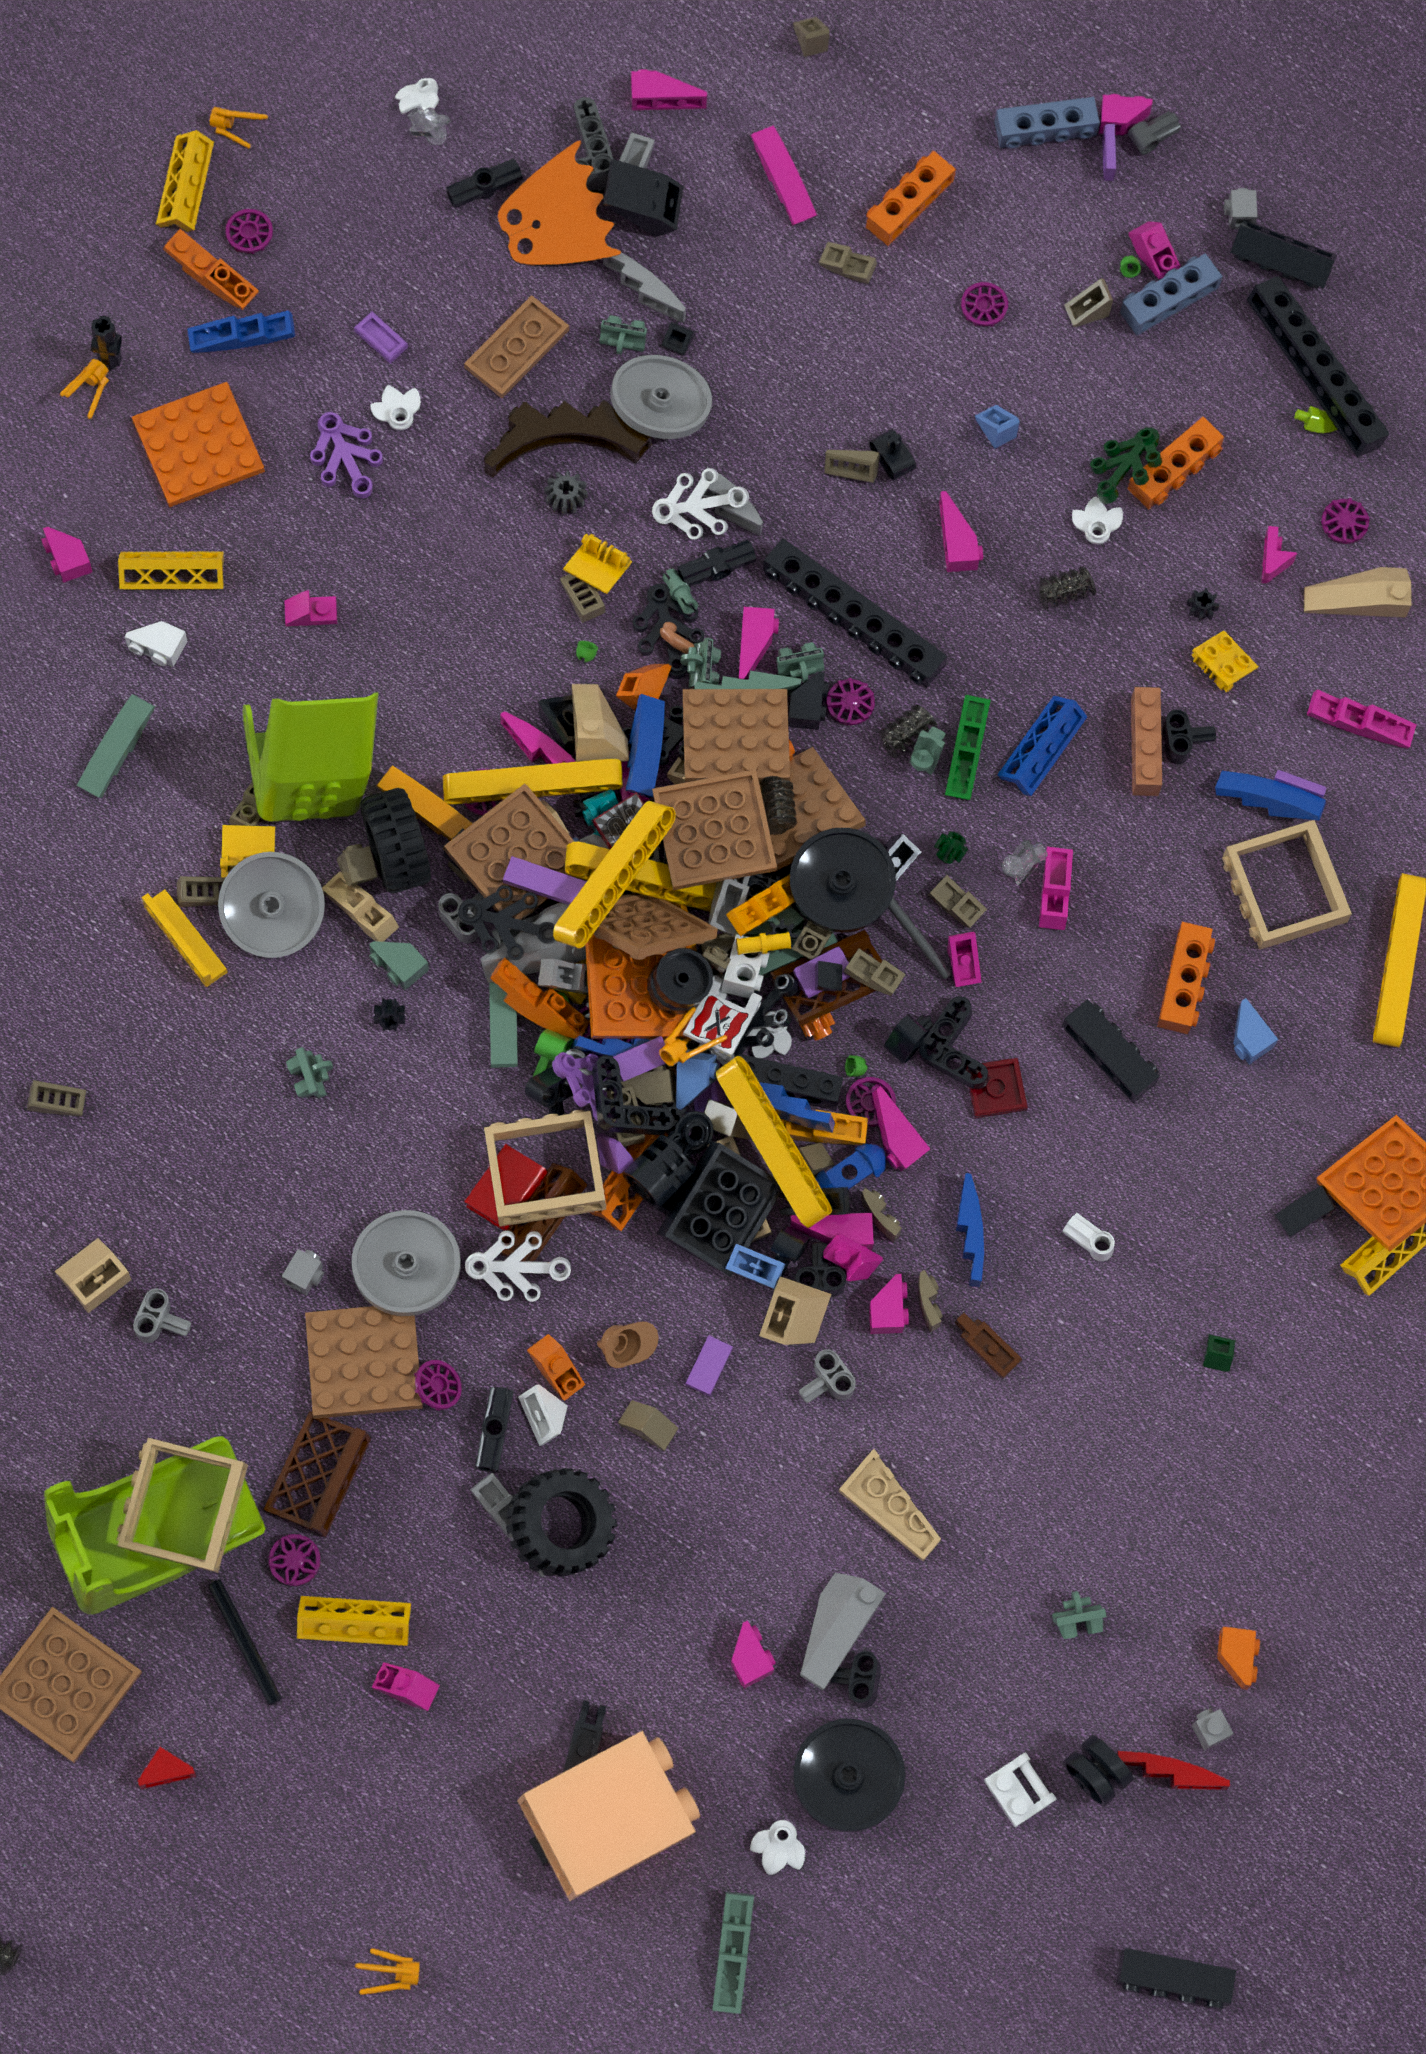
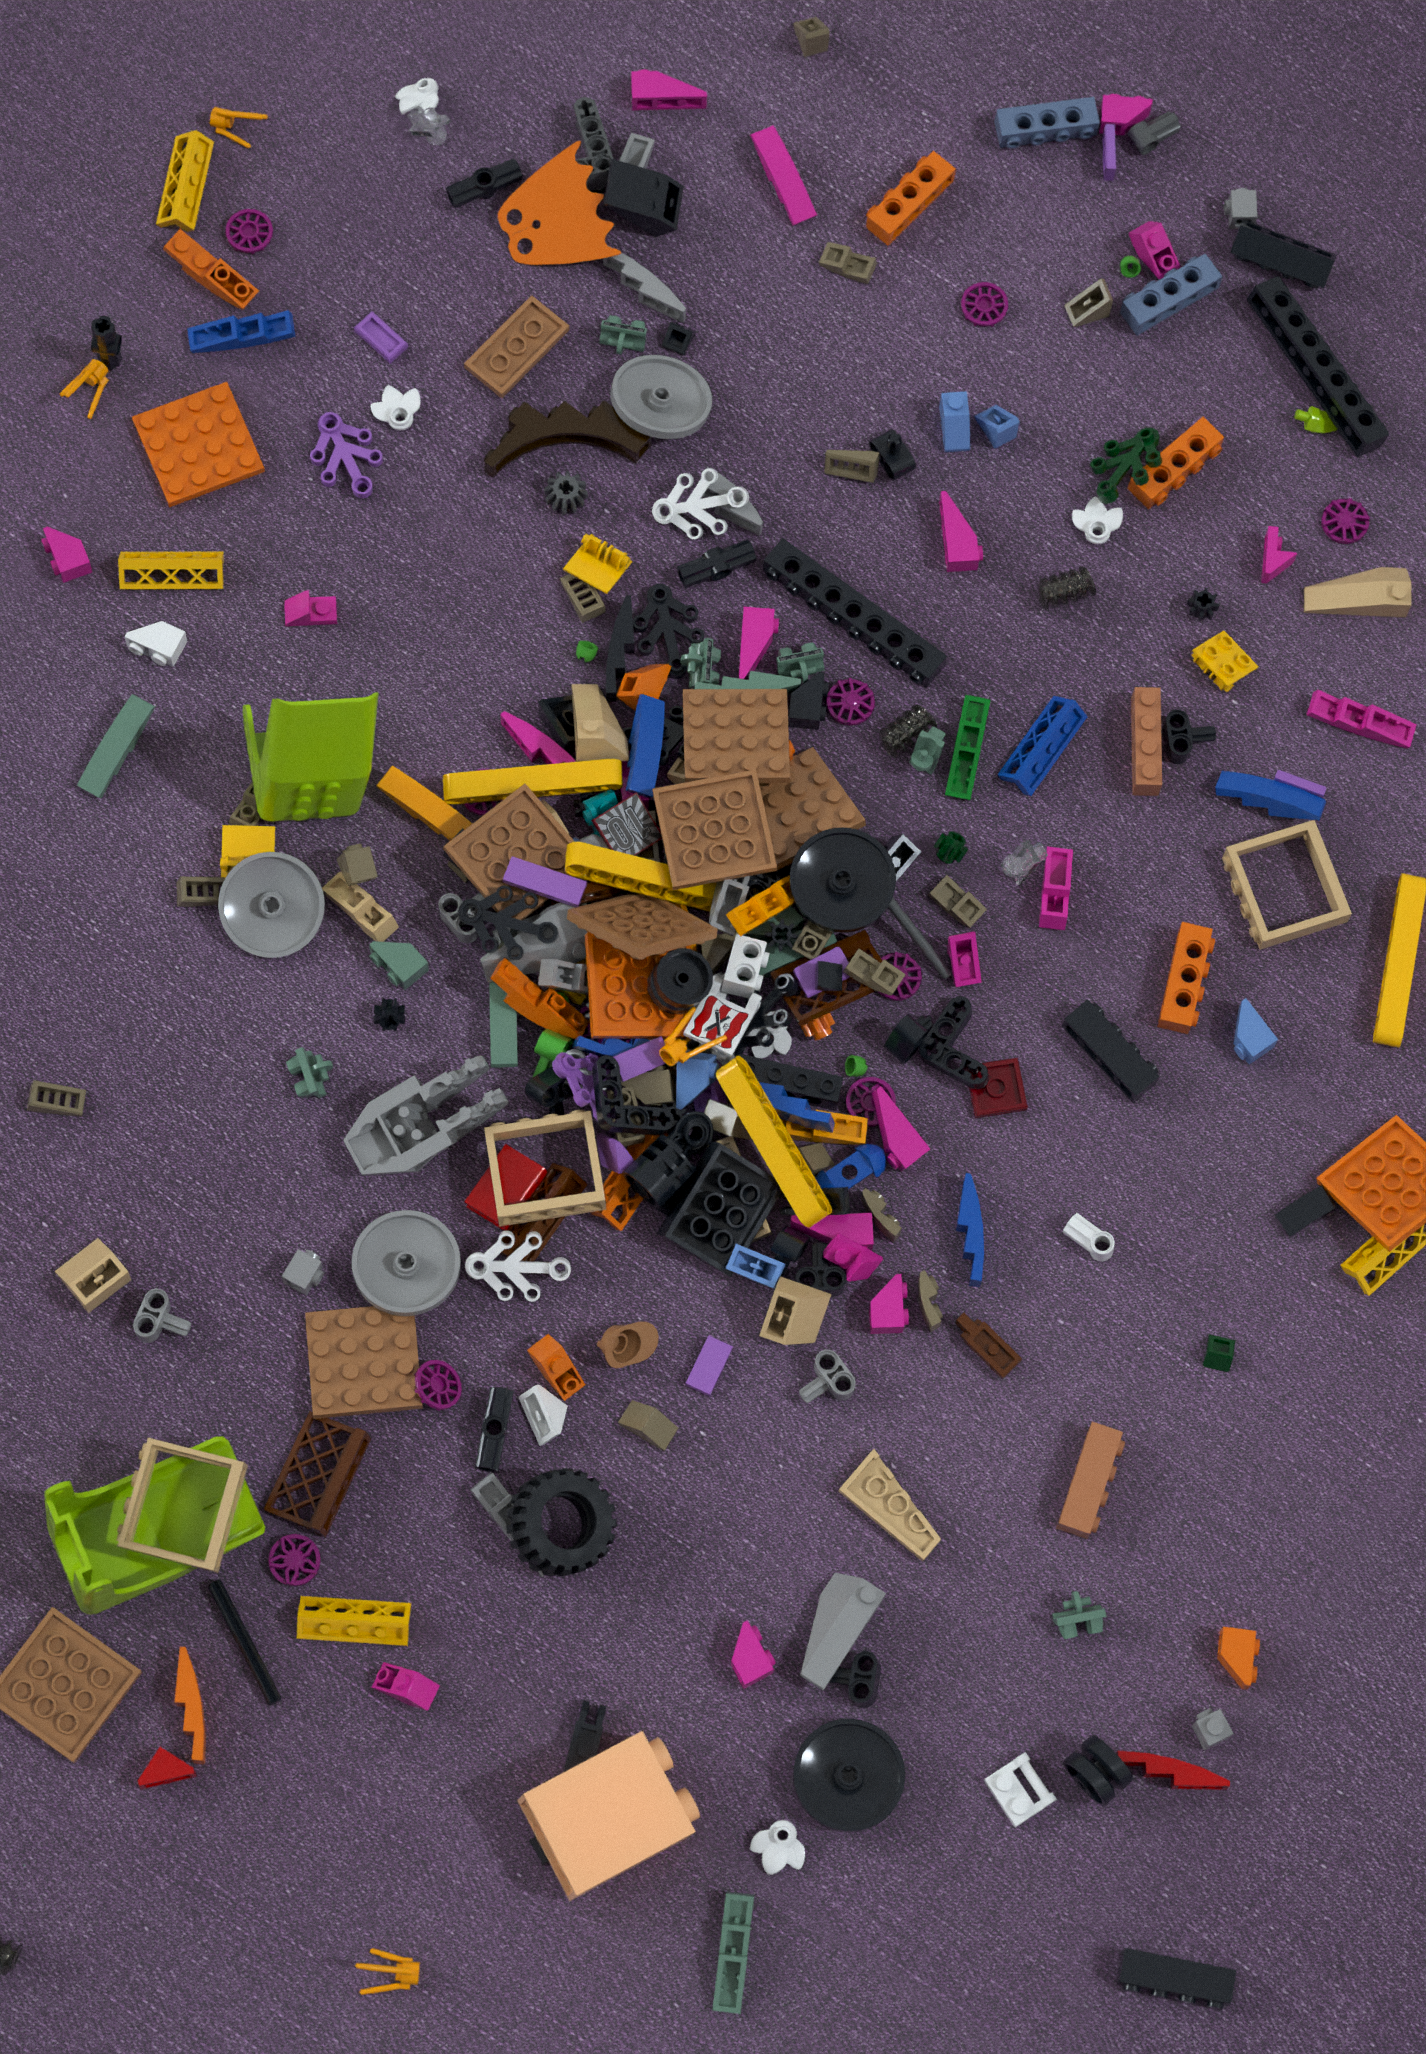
(184, 937): yellow fence -> none
(189, 1696): none -> orange slope
(395, 840): black tyre -> none
(398, 1133): none -> light grey connector
(614, 874): yellow beam -> none
(621, 642): none -> black slope
(678, 642): nougat arm -> none
(680, 591): sand green pin -> none
(717, 958): dark tan slope -> none
(763, 943): yellow pin -> none
(778, 804): clear smoke piece -> none
(906, 979): none -> magenta wheel
(955, 421): none -> medium blue slope
(1090, 1479): none -> nougat brick

